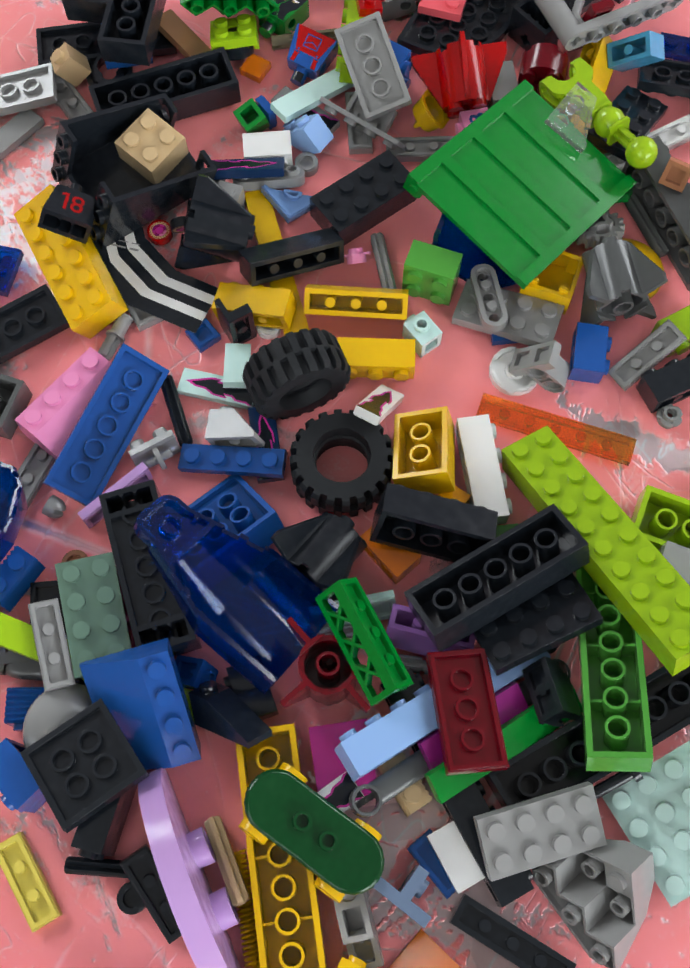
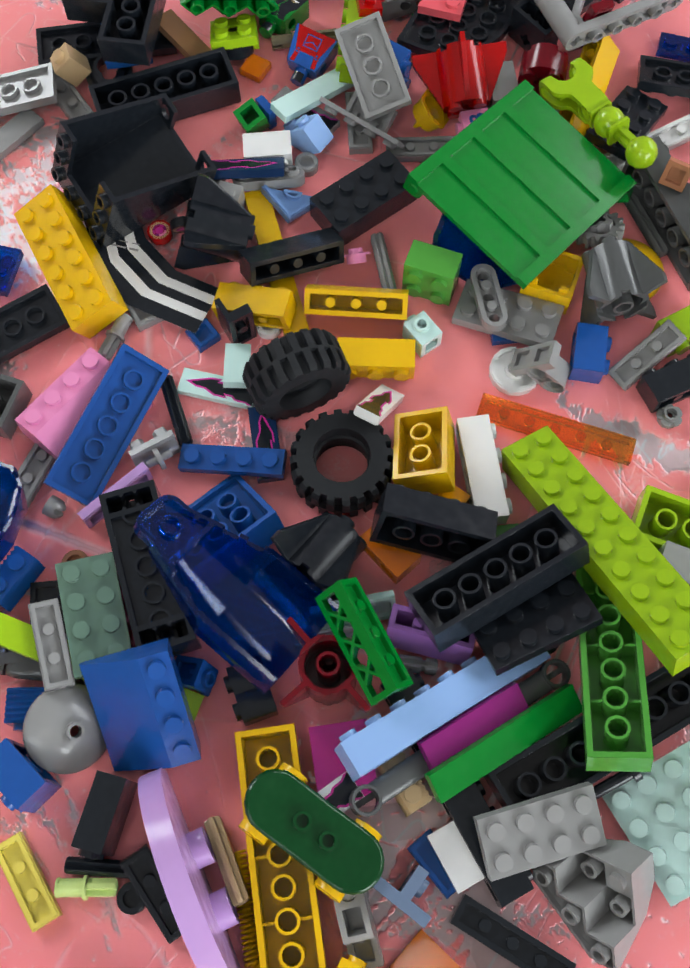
(68, 212): black torso -> none
(84, 765): black plate -> none
(85, 887): none -> yellowish green axle
(151, 147): tan brick -> none
(225, 714): black slope -> none
(229, 428): slope -> none
(466, 711): dark red tile -> none
(551, 692): black hinge -> none
(574, 116): clear wing -> none
(635, 51): dark azure brick -> none

